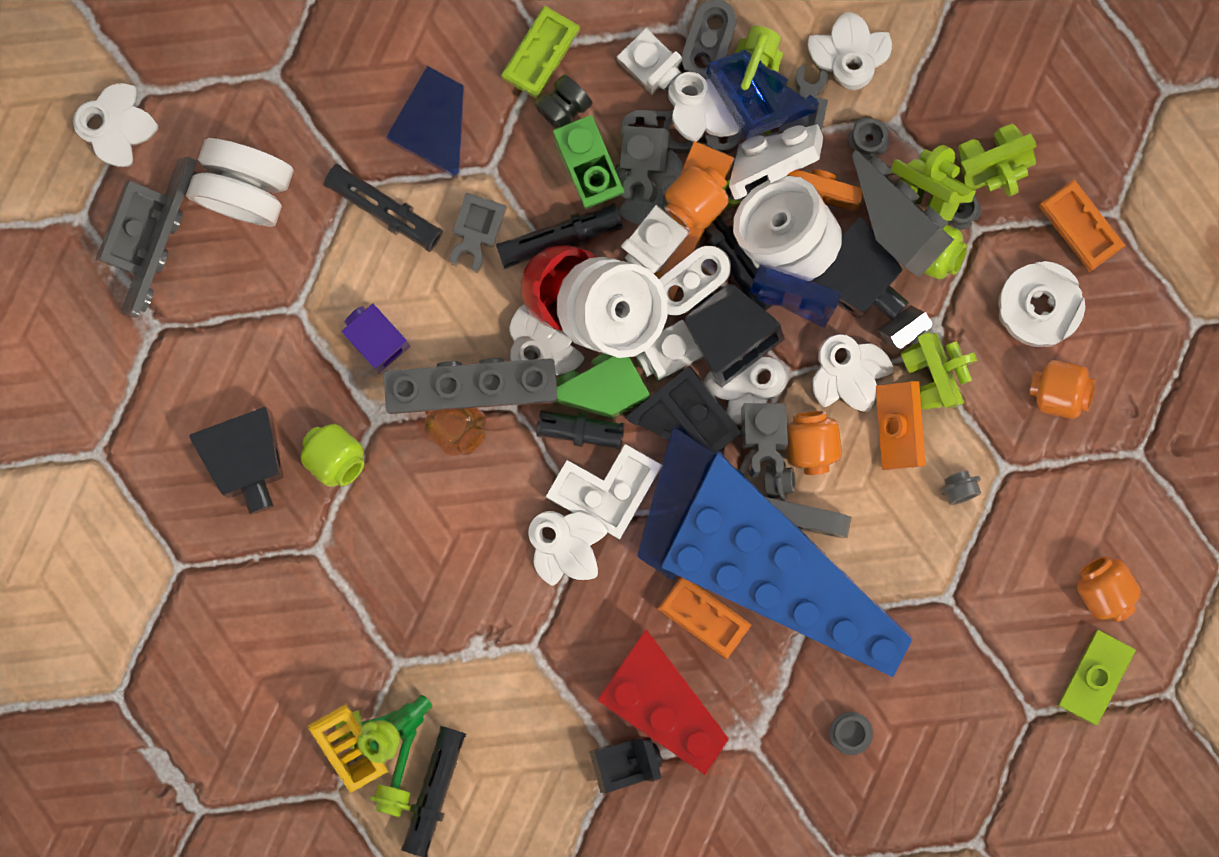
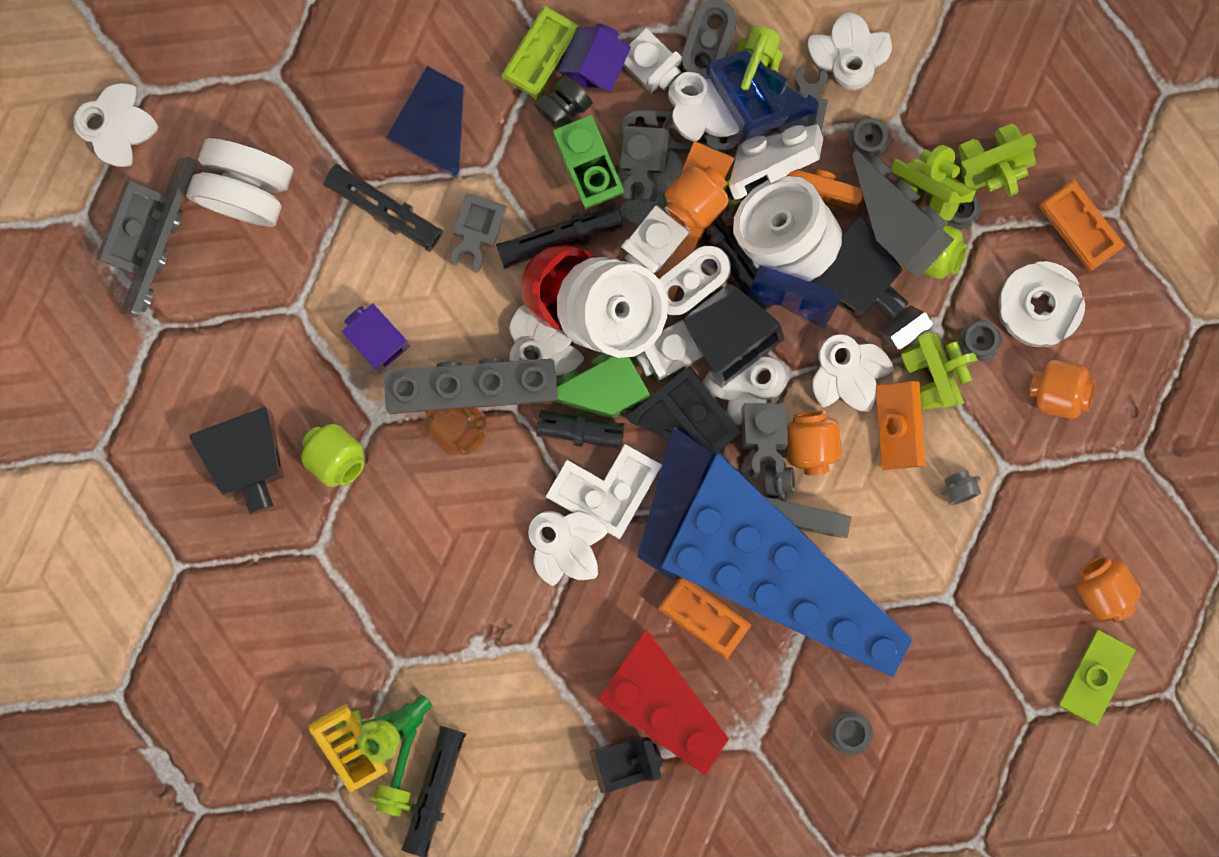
(595, 57): none -> dark purple brick
(982, 329): none -> dark grey plate

